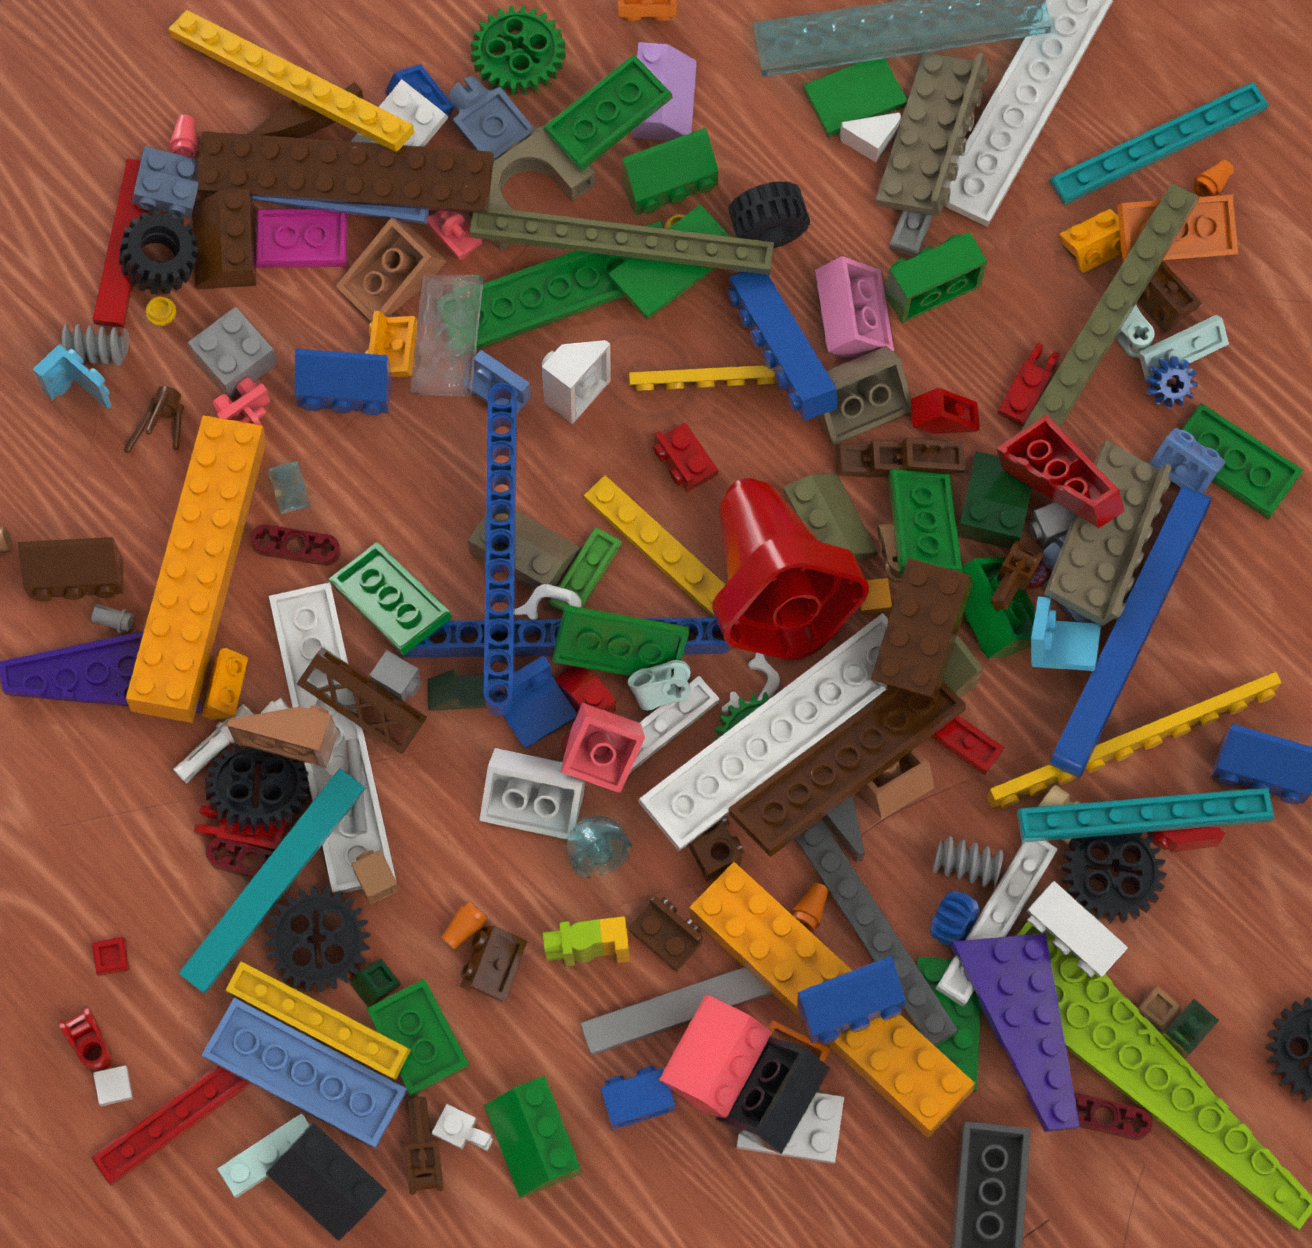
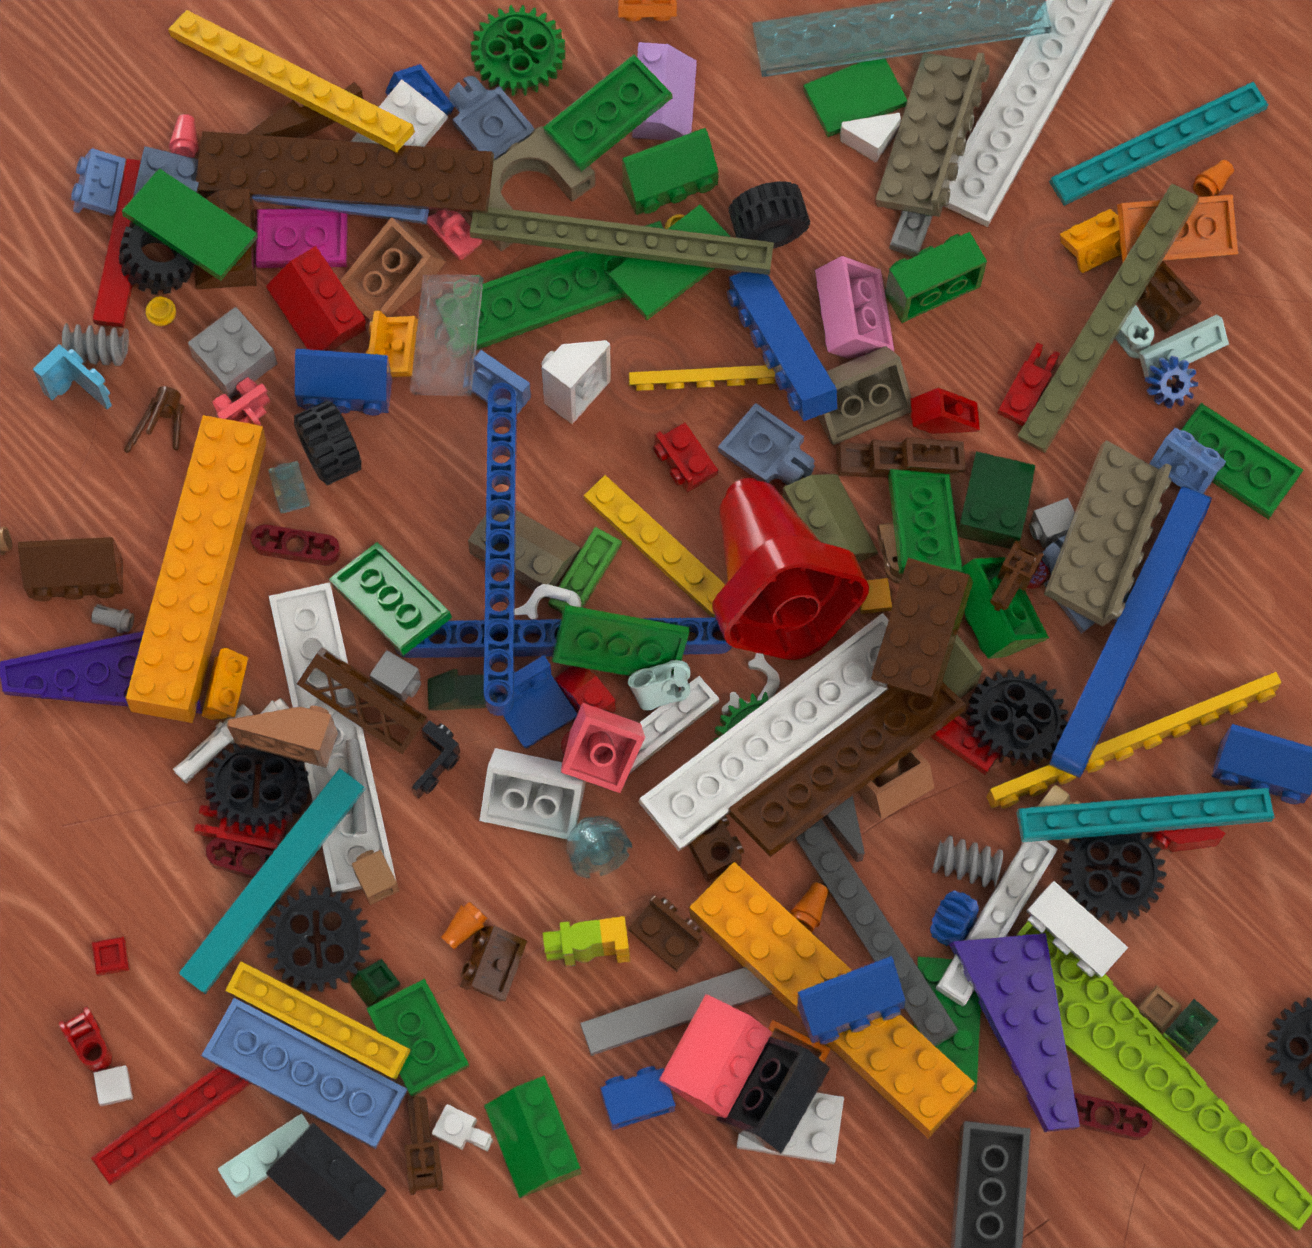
(98, 182): none -> medium blue bracket
(189, 224): none -> green tile
(316, 302): none -> red slope
(327, 442): none -> black tyre
(443, 741): none -> black bracket
(767, 448): none -> sand blue plate
(1016, 717): none -> black gear
(1061, 471): red wedge -> none
(1062, 642): medium azure bracket -> none

